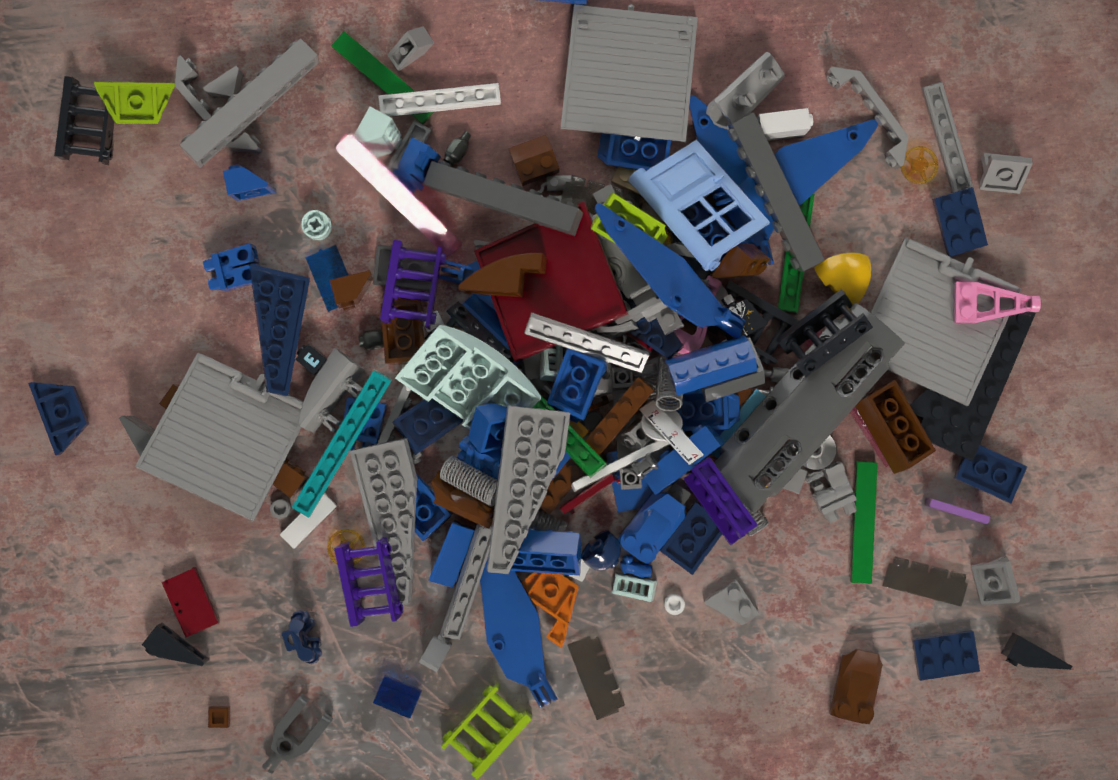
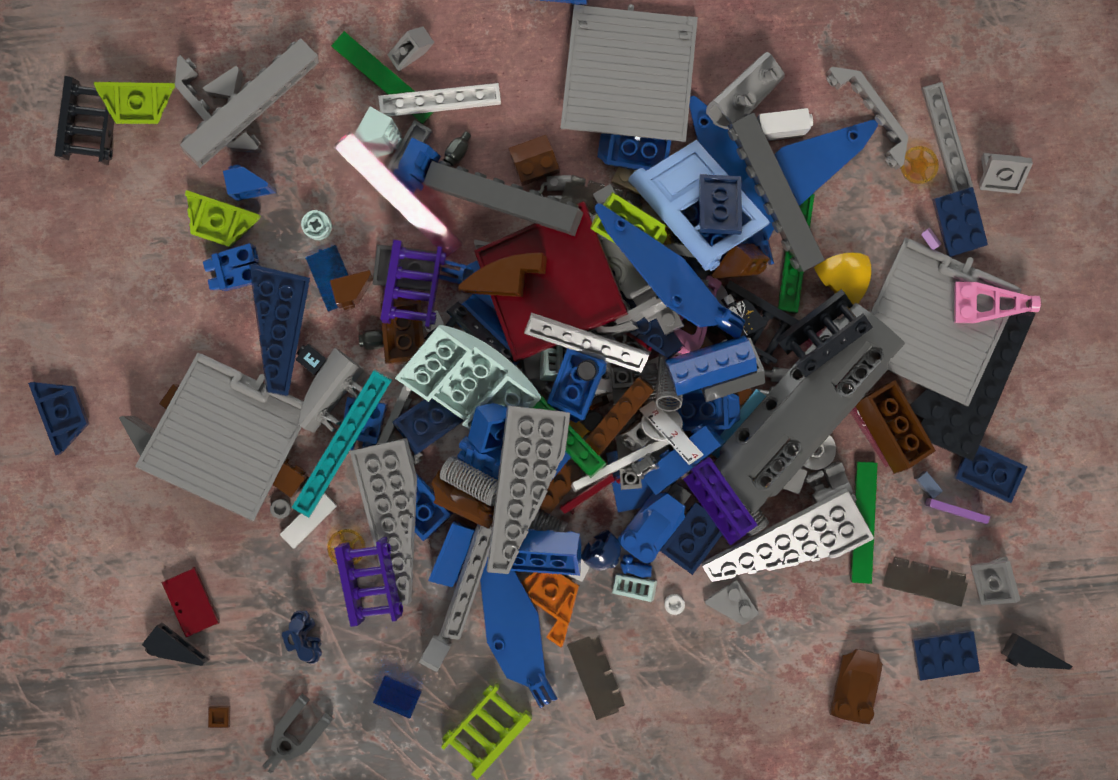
(218, 220): none -> lime wing
(587, 370): none -> flat silver tile
(720, 204): none -> dark blue plate
(815, 533): none -> wing
(928, 484): none -> sand blue piece
(931, 238): none -> lavender tile

